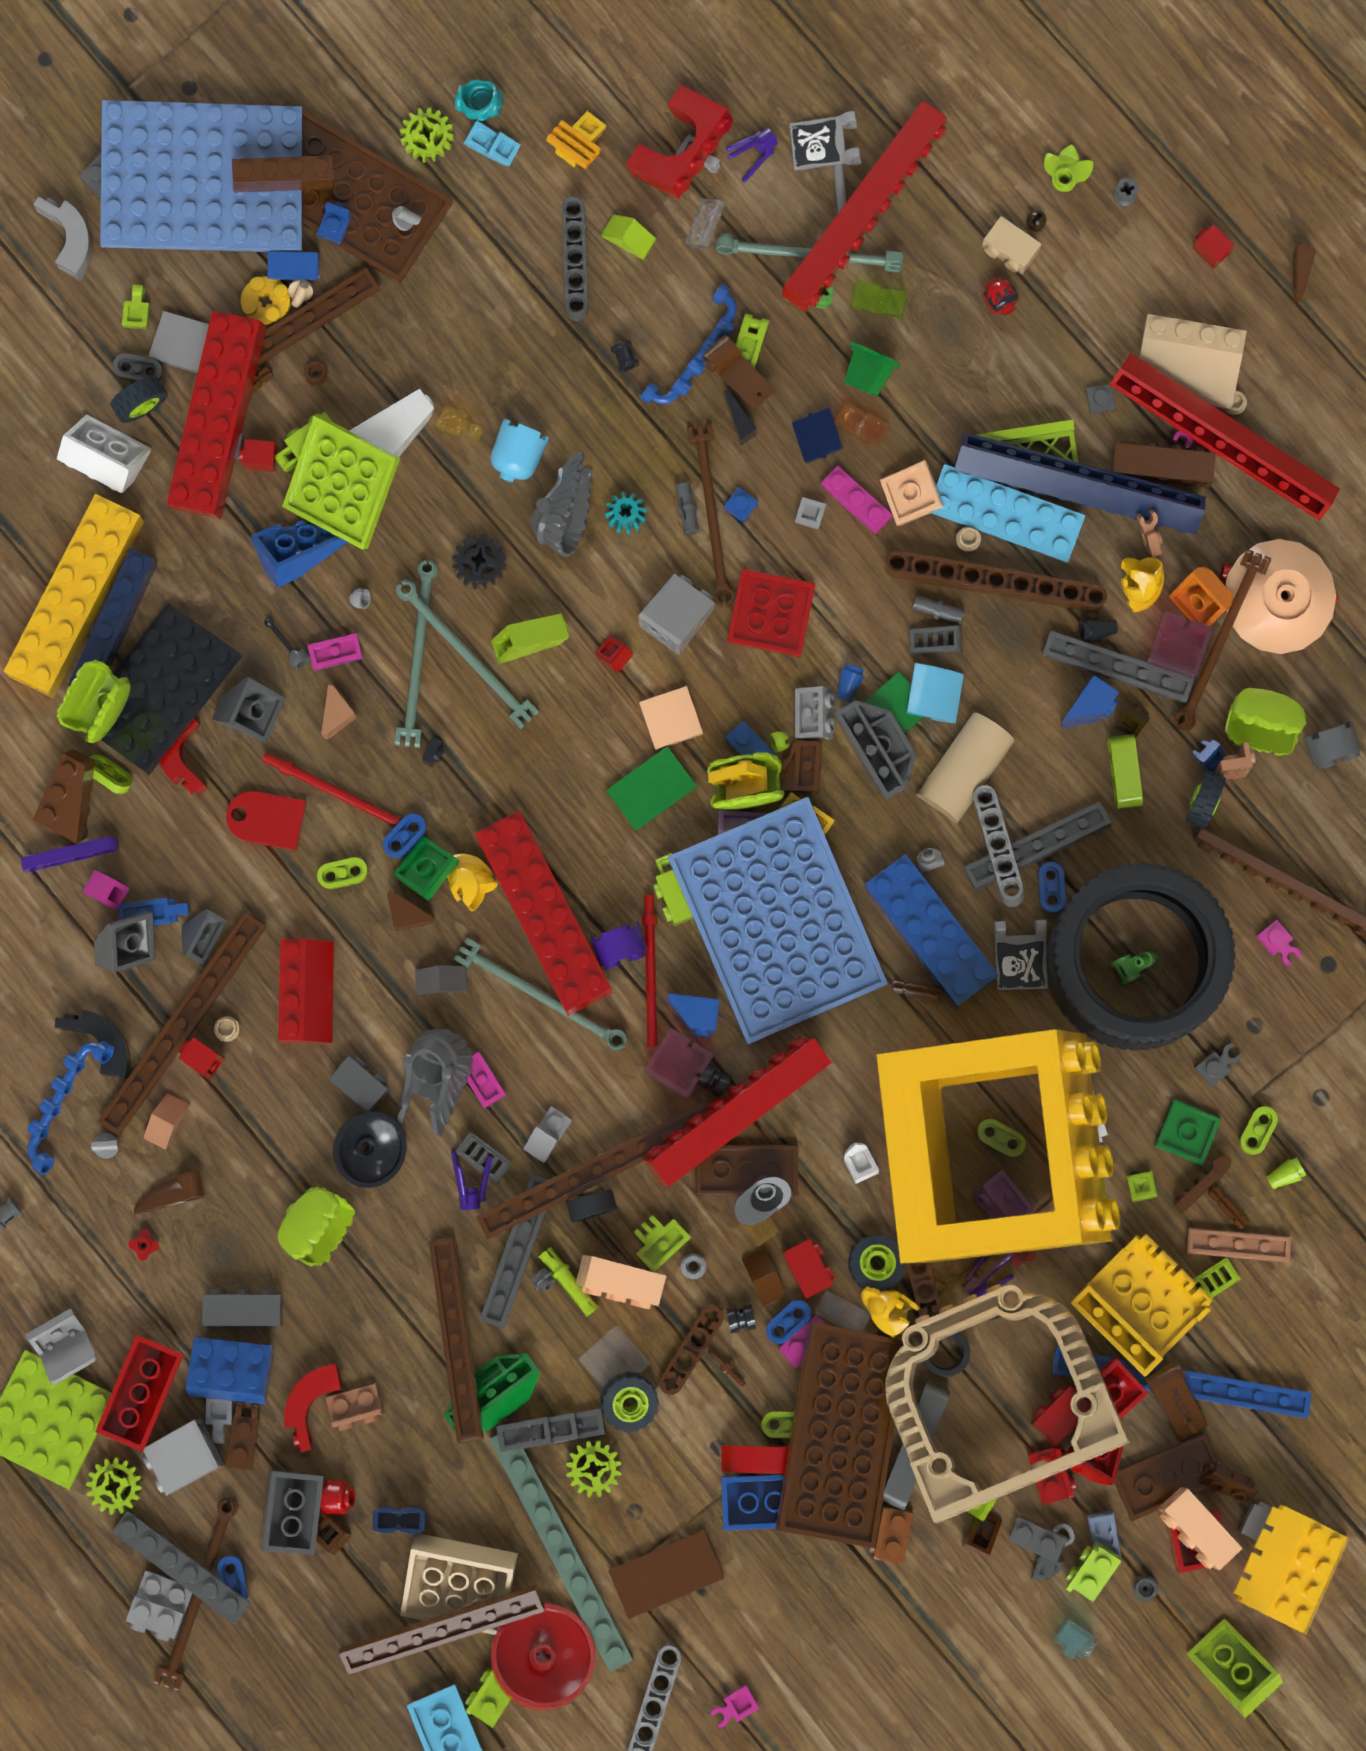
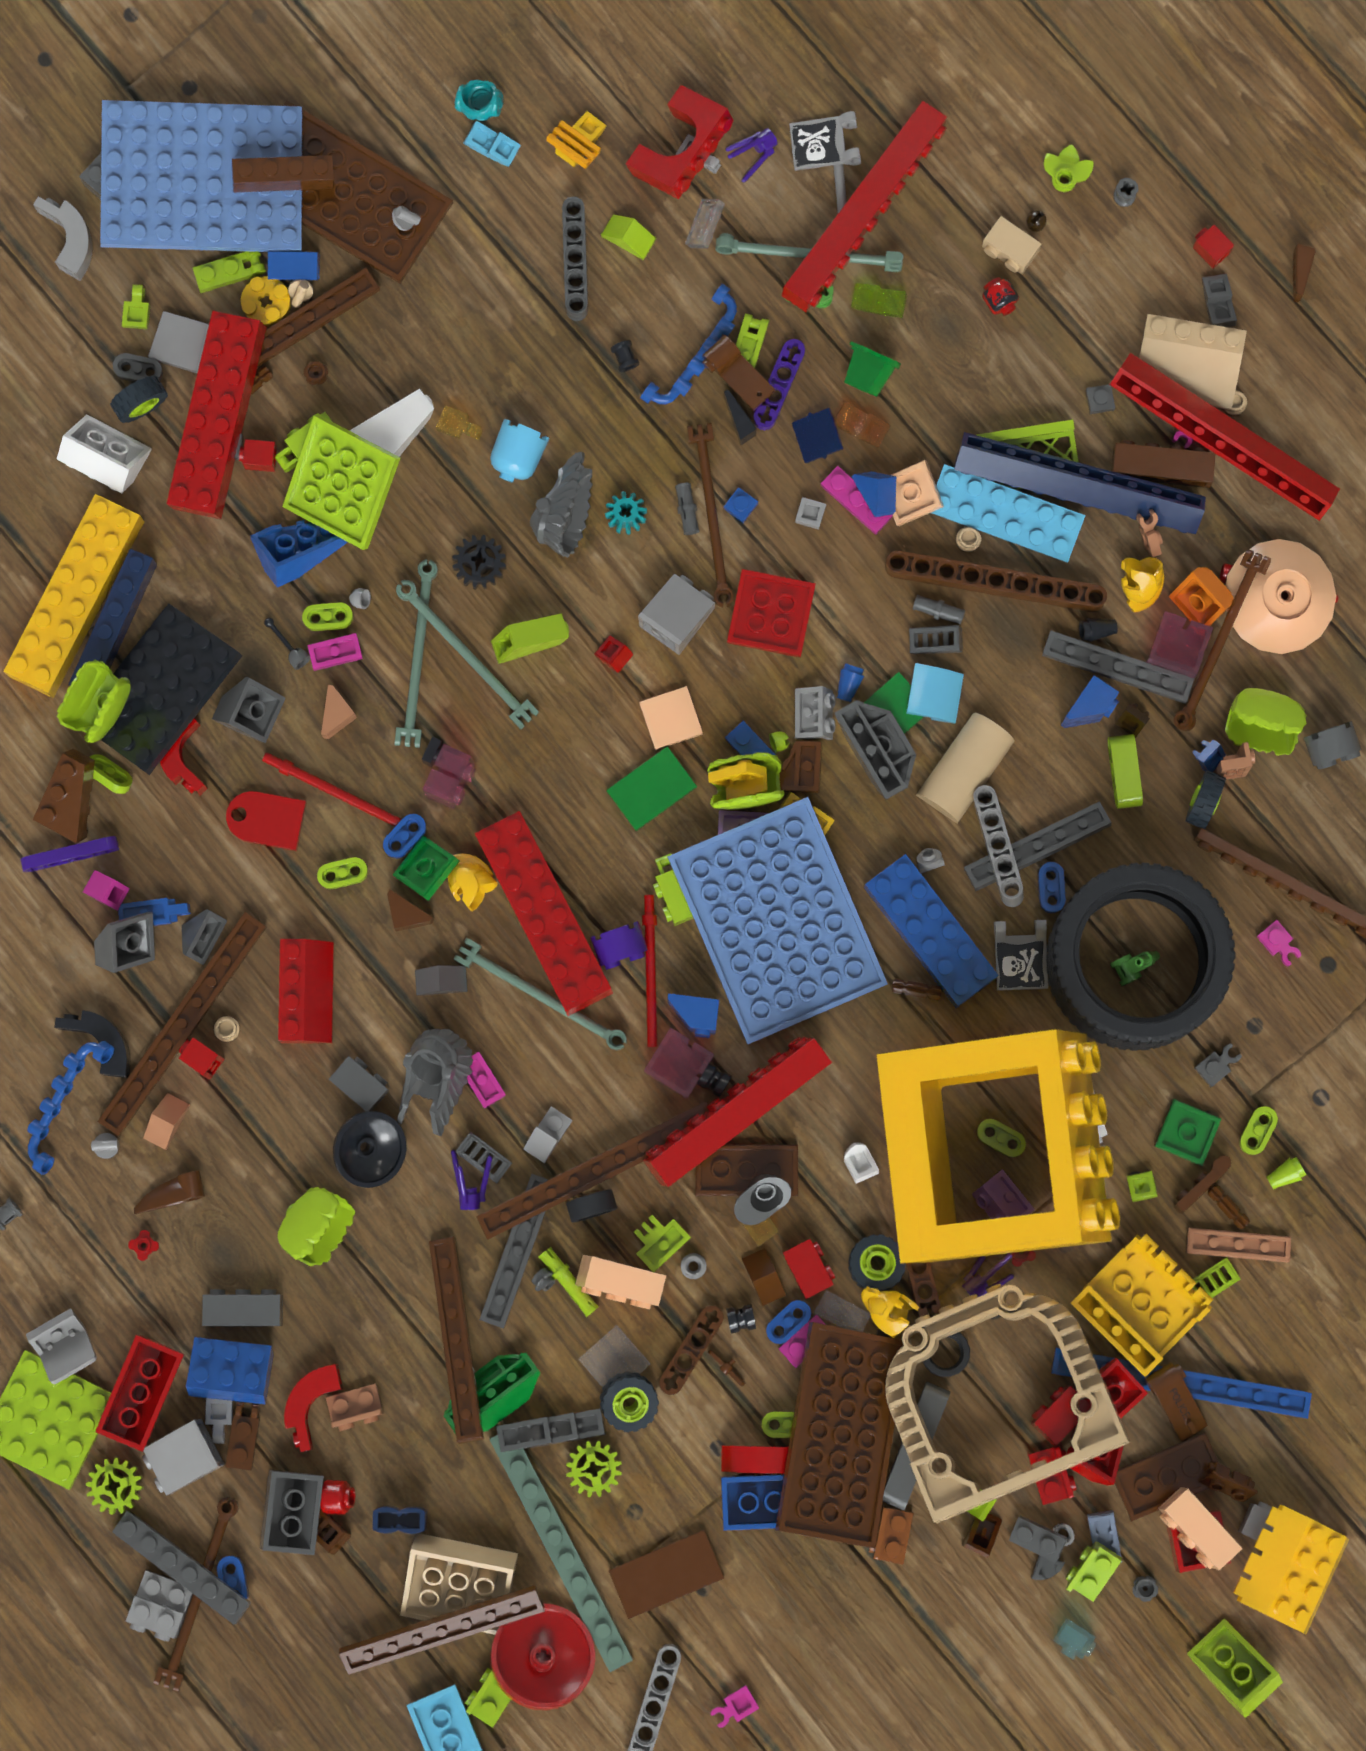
(228, 271): none -> lime plate
(328, 614): none -> lime plate
(334, 222): blue bracket -> none
(418, 138): lime gear -> none
(448, 783): none -> clear pink piece
(781, 385): none -> dark purple beam
(877, 491): none -> blue slope
(1218, 300): none -> dark grey slope

